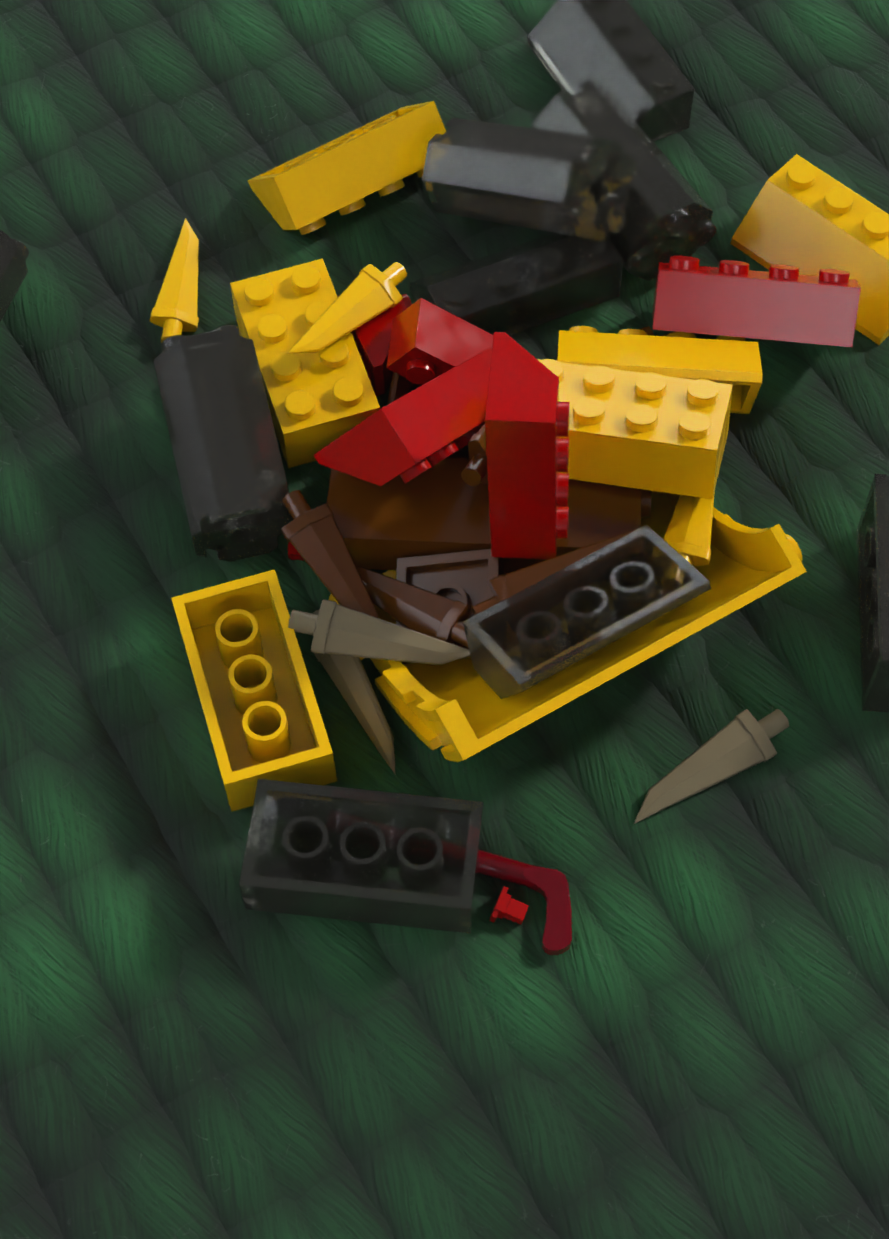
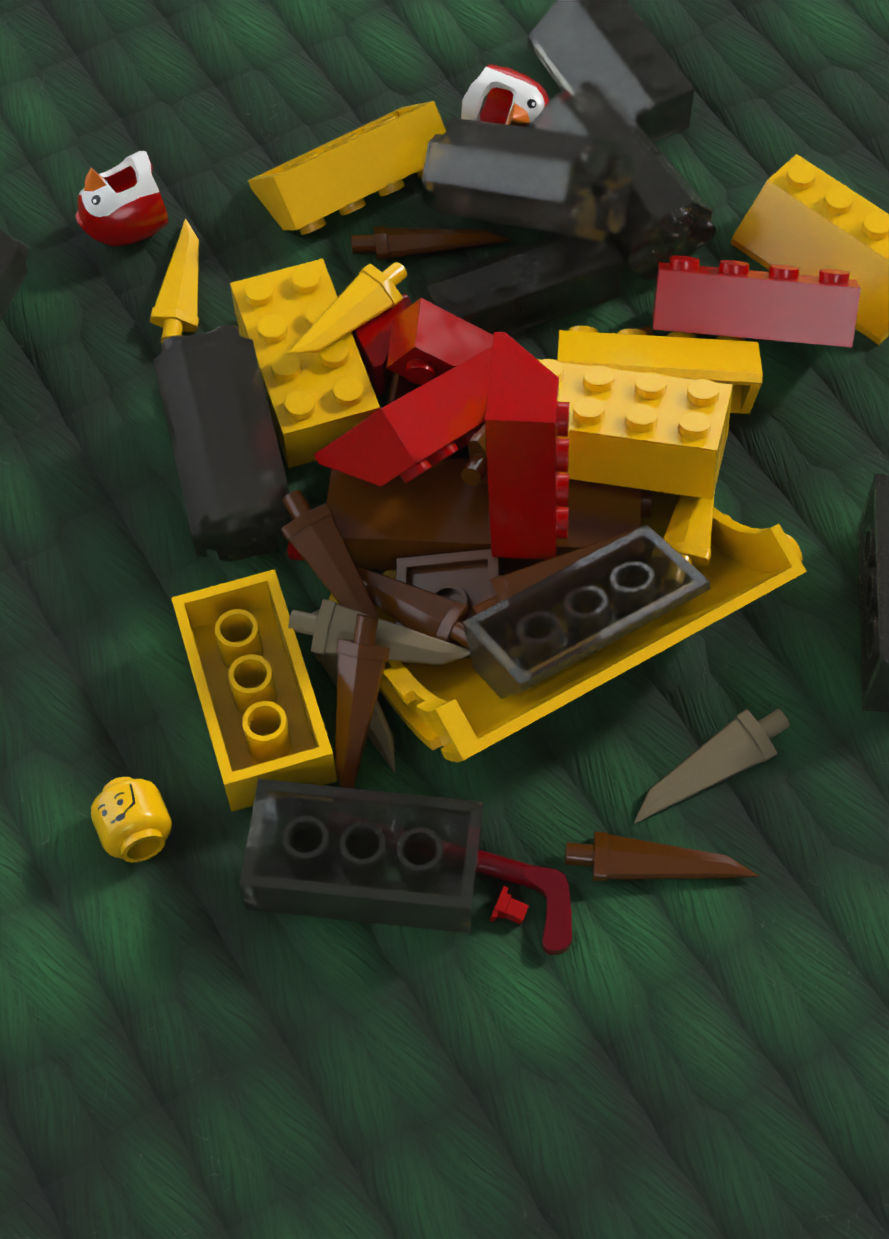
(122, 203): none -> piece
(131, 819): none -> yellow head
(358, 684): none -> reddish brown bar
(412, 241): none -> reddish brown bar
(510, 98): none -> piece
(635, 859): none -> reddish brown bar

